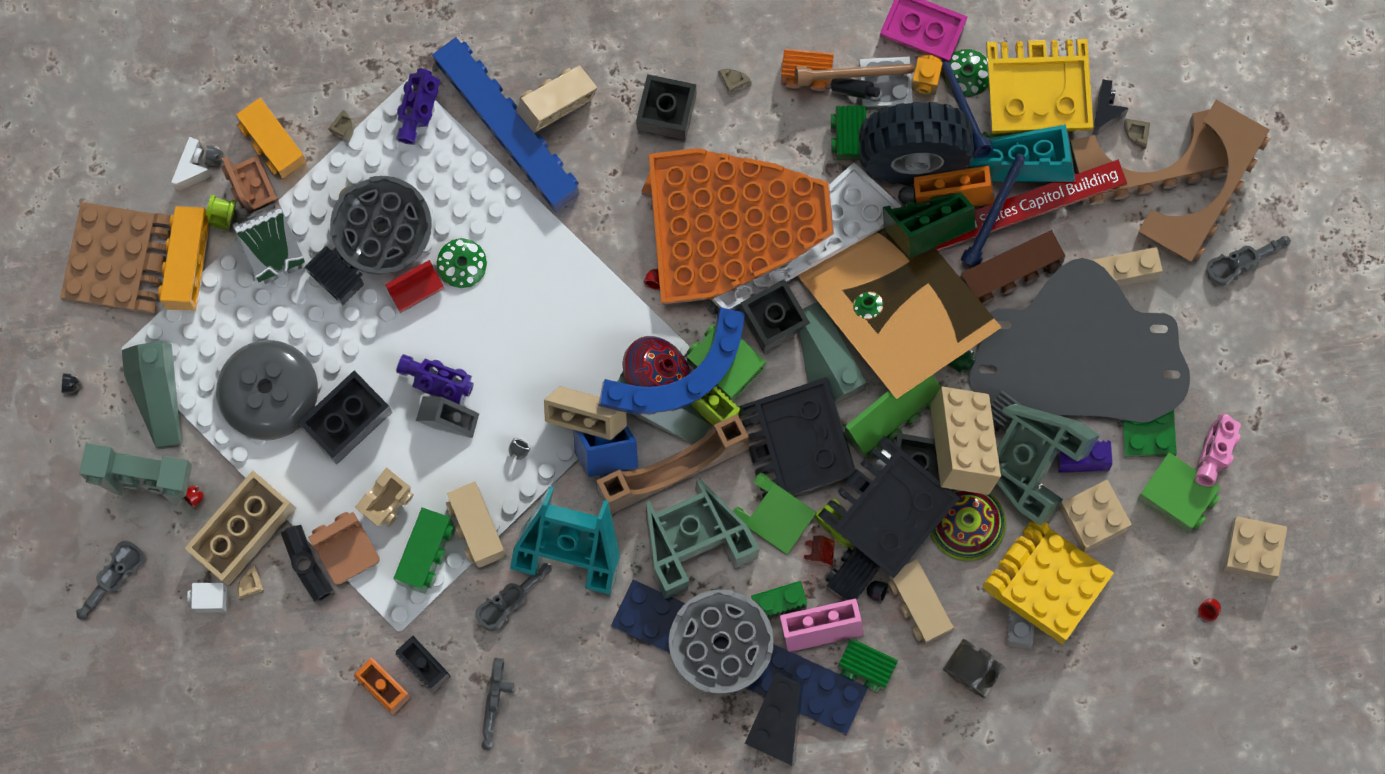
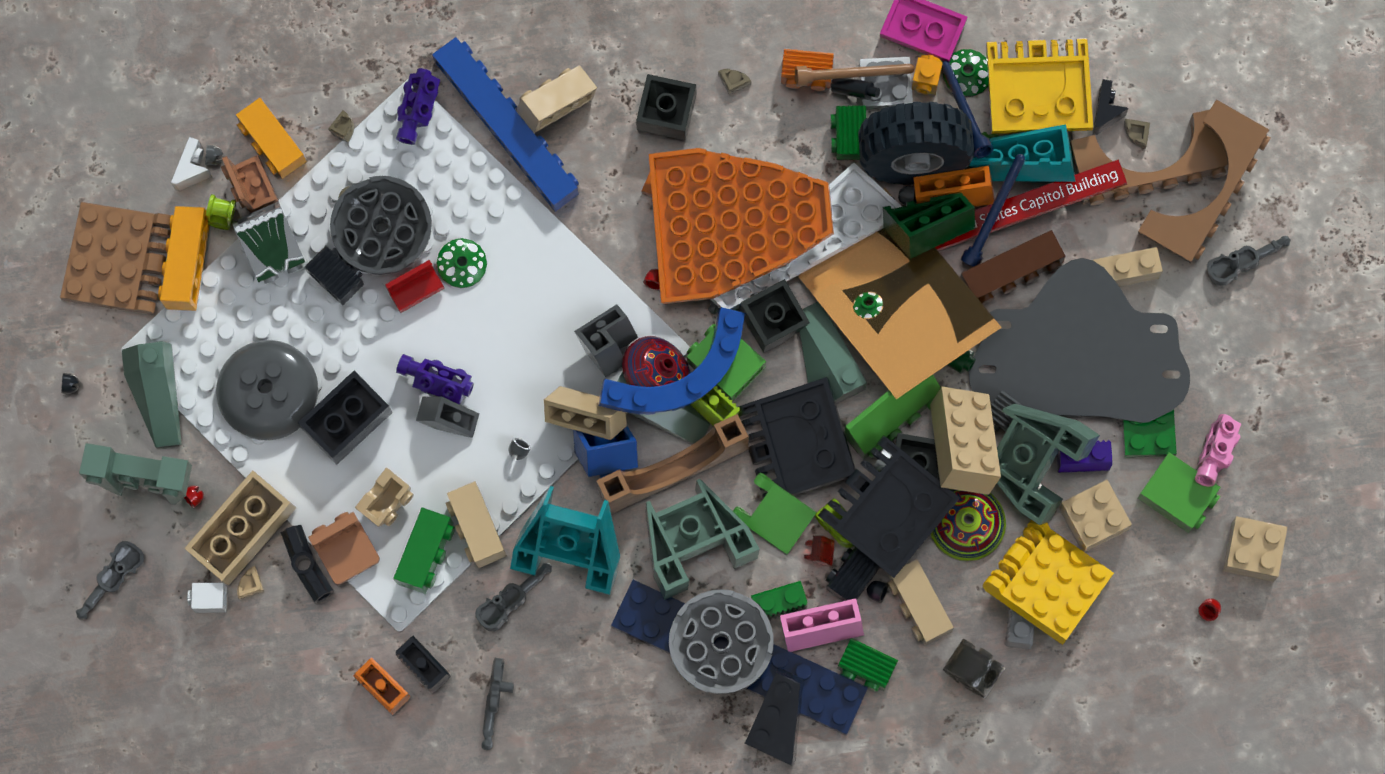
(605, 337): none -> dark grey brick

